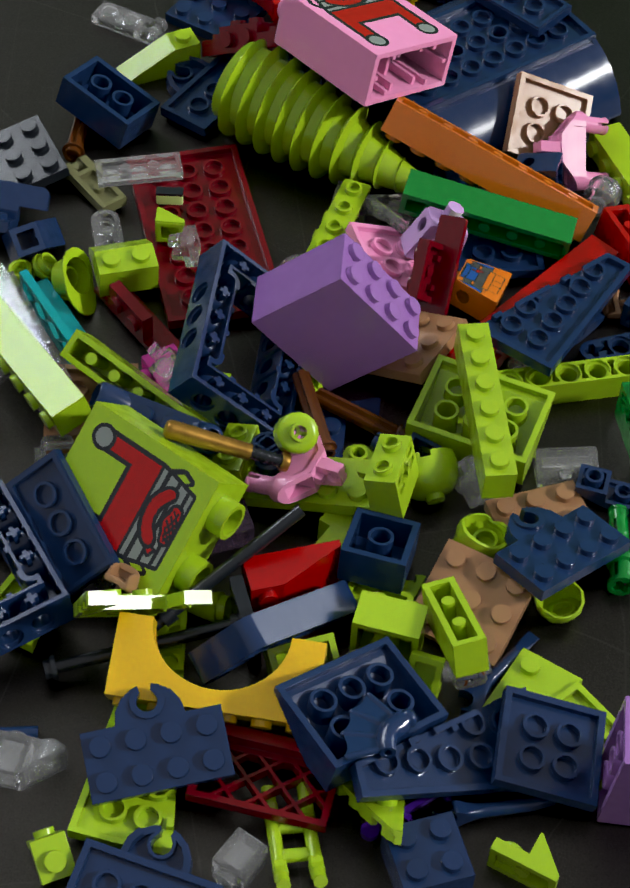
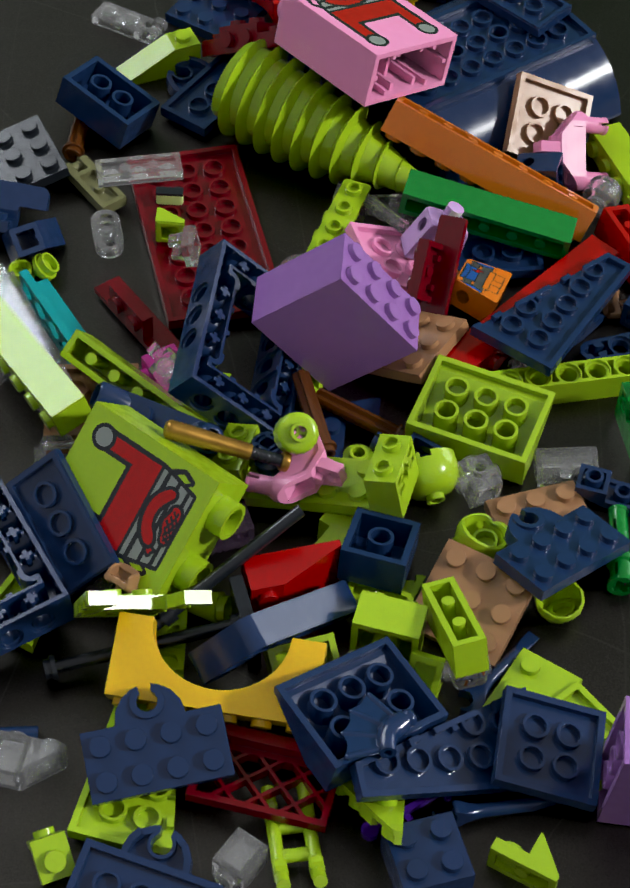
(74, 280): lime piece -> none
(129, 262): lime slope -> none
(485, 411): lime brick -> none

